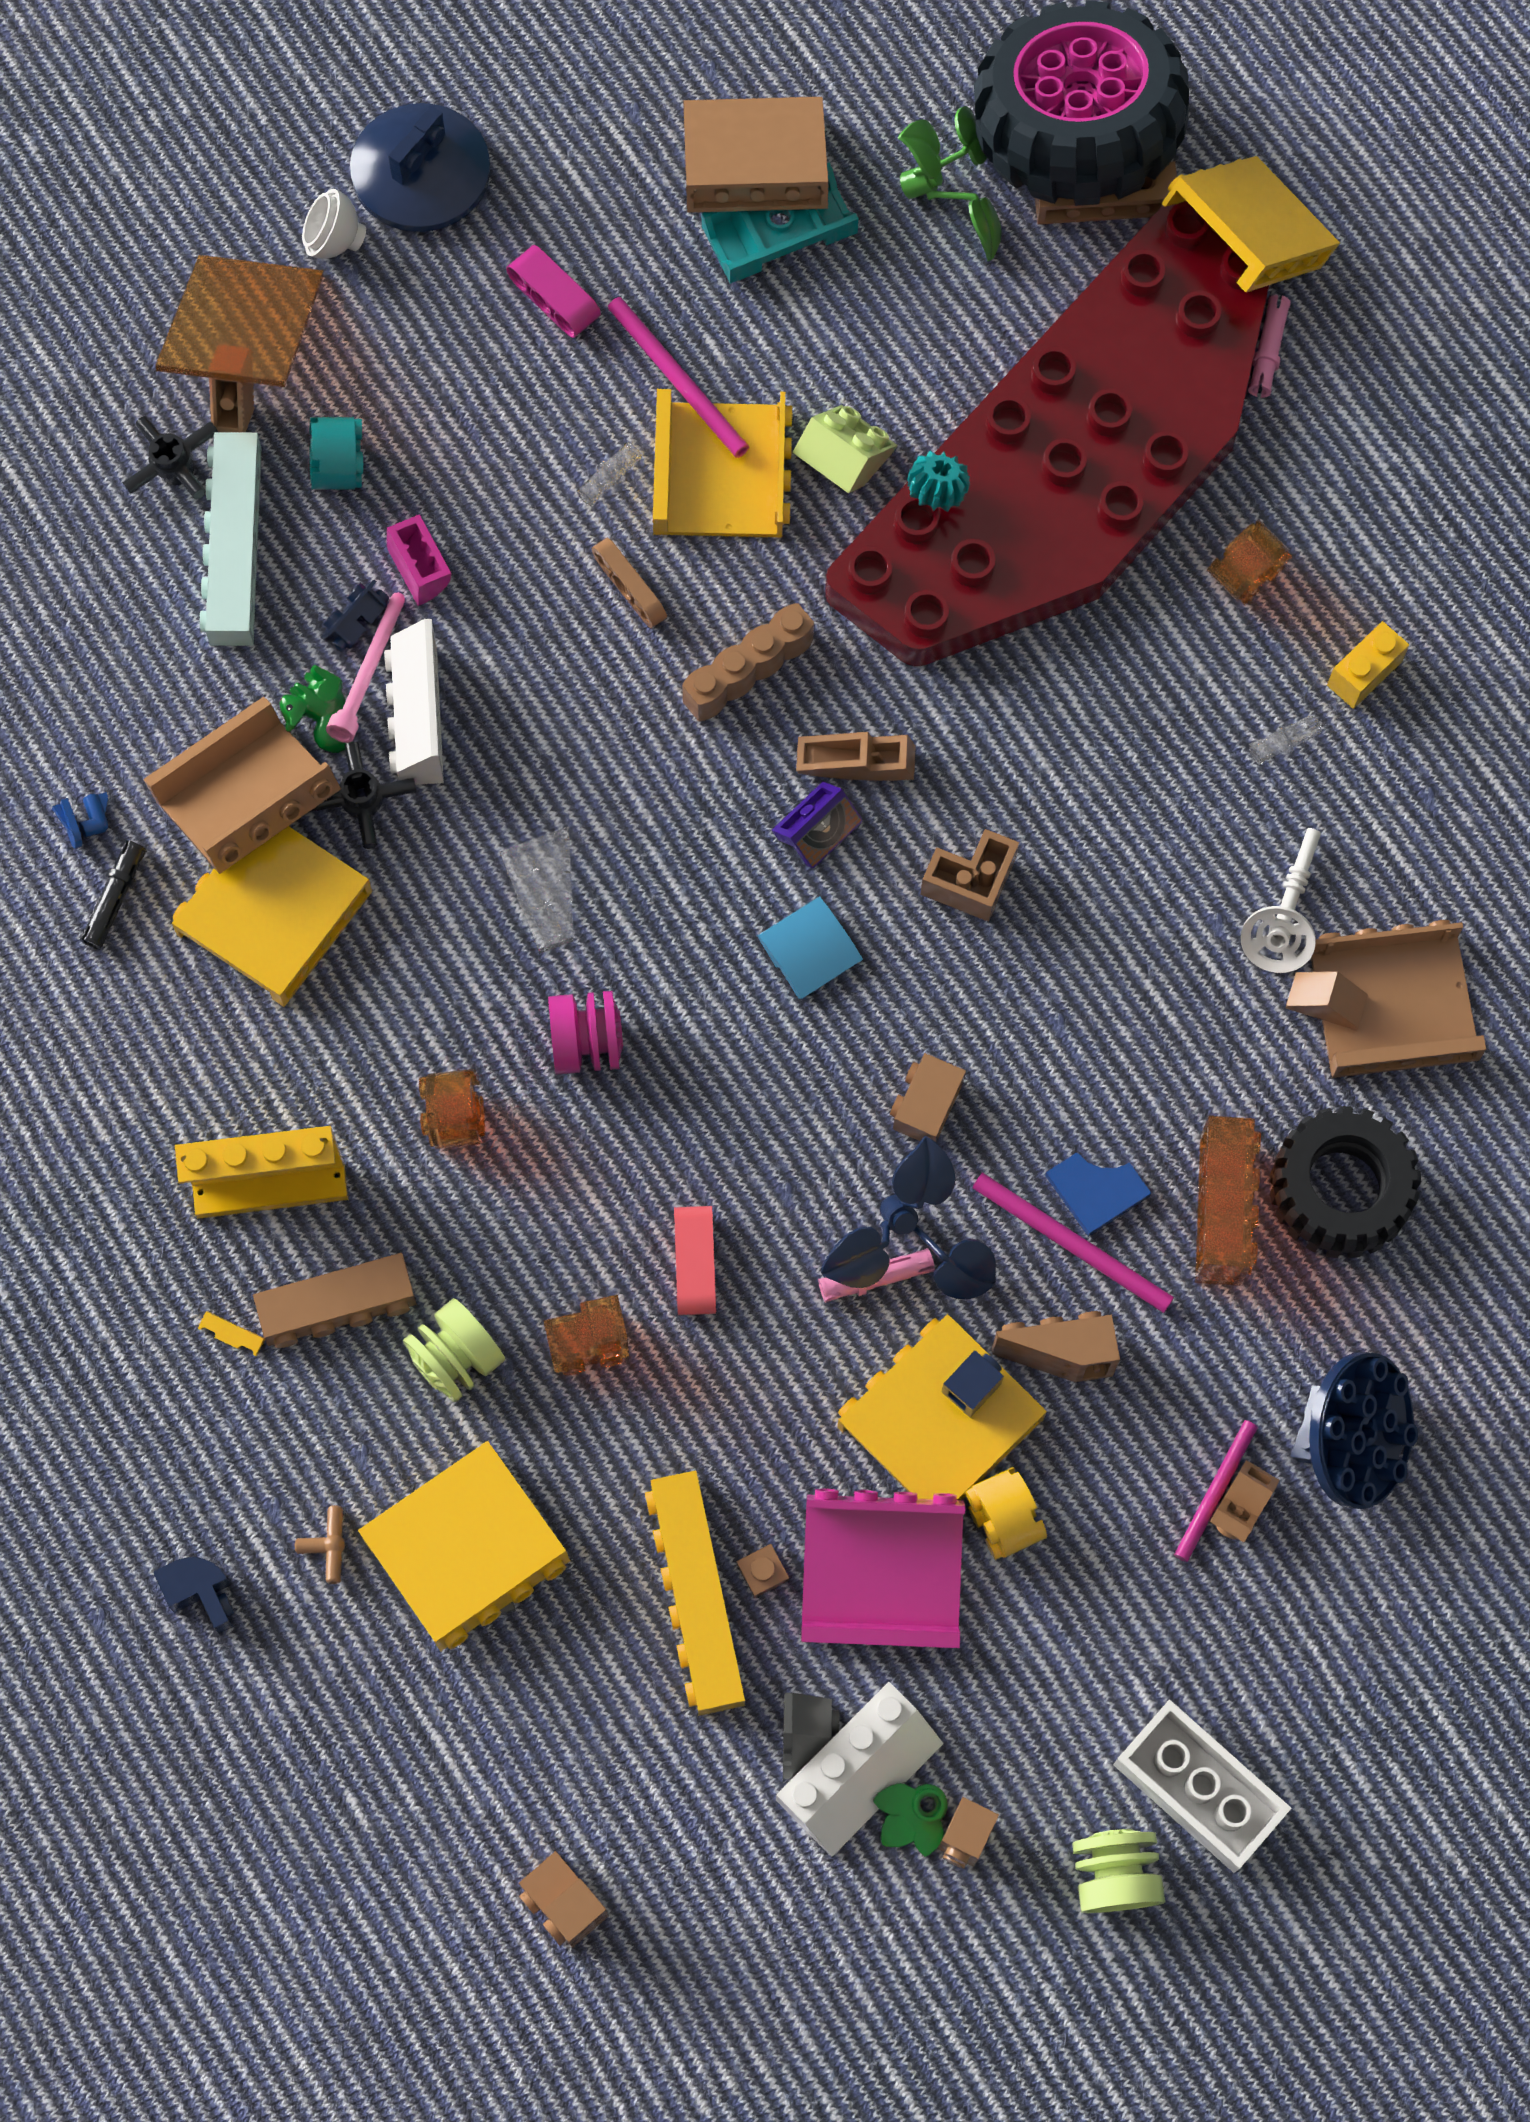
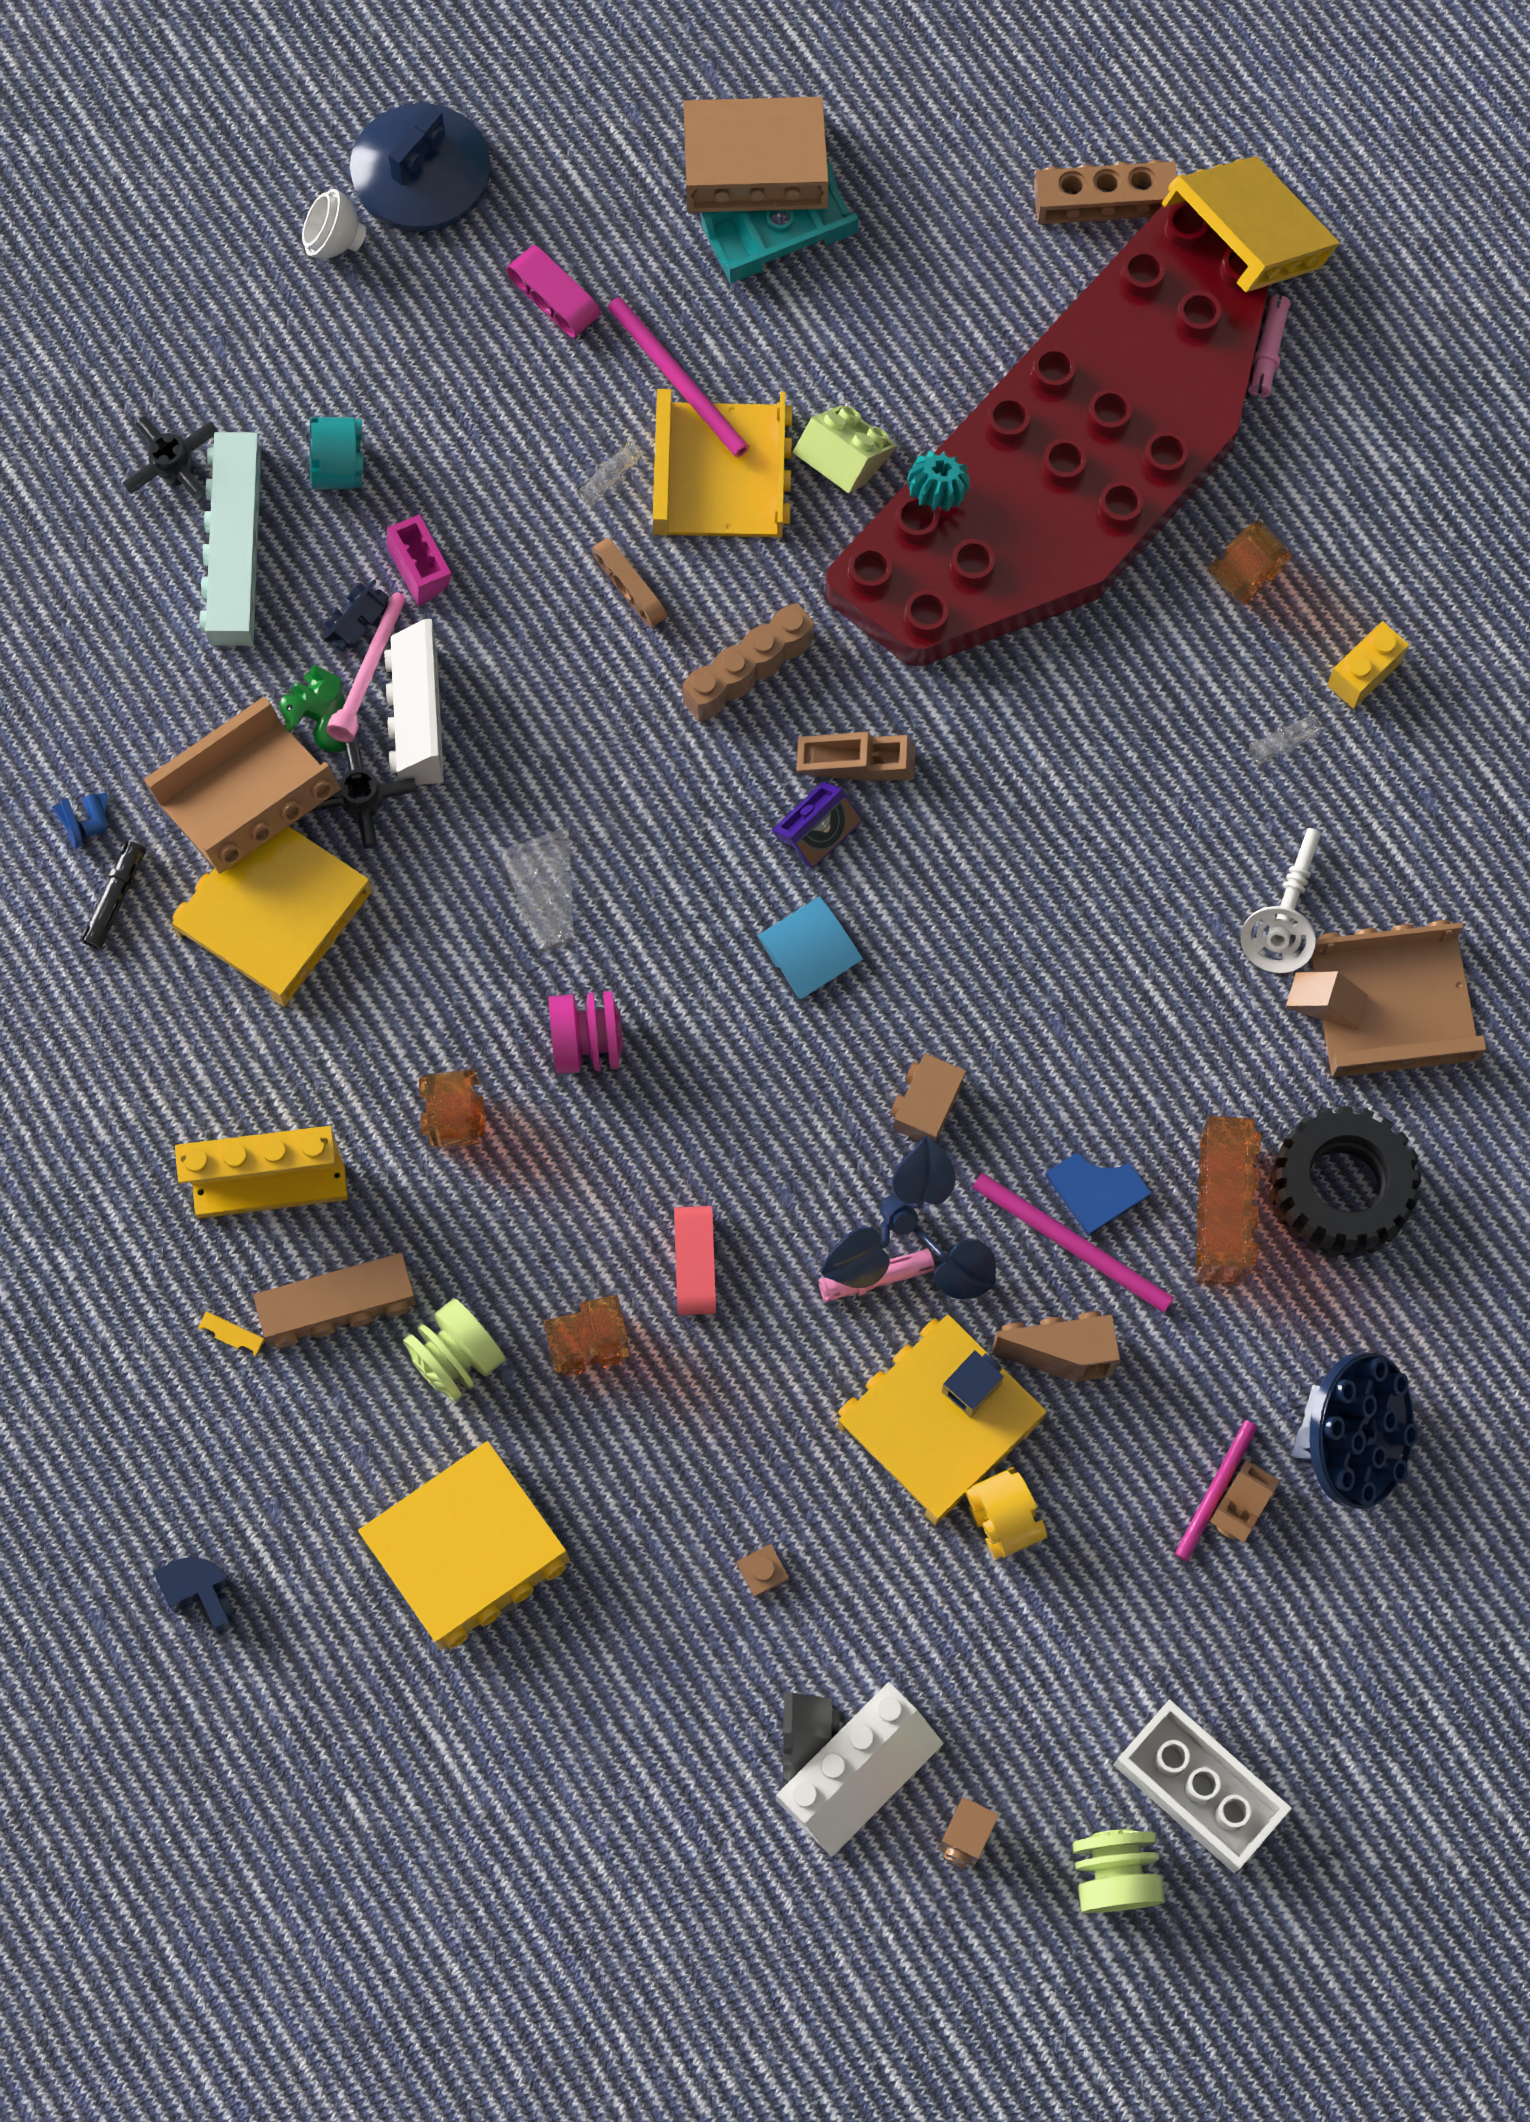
(231, 404): medium nougat brick -> none
(240, 321): clear orange piece -> none
(331, 1545): medium nougat piece -> none
(563, 1900): medium nougat brick -> none
(696, 1592): yellow brick -> none
(882, 1569): dark pink panel -> none
(907, 1820): green plate -> none
(926, 178): bright green plant -> none
(971, 884): medium nougat brick -> none
(1081, 102): black wheel -> none

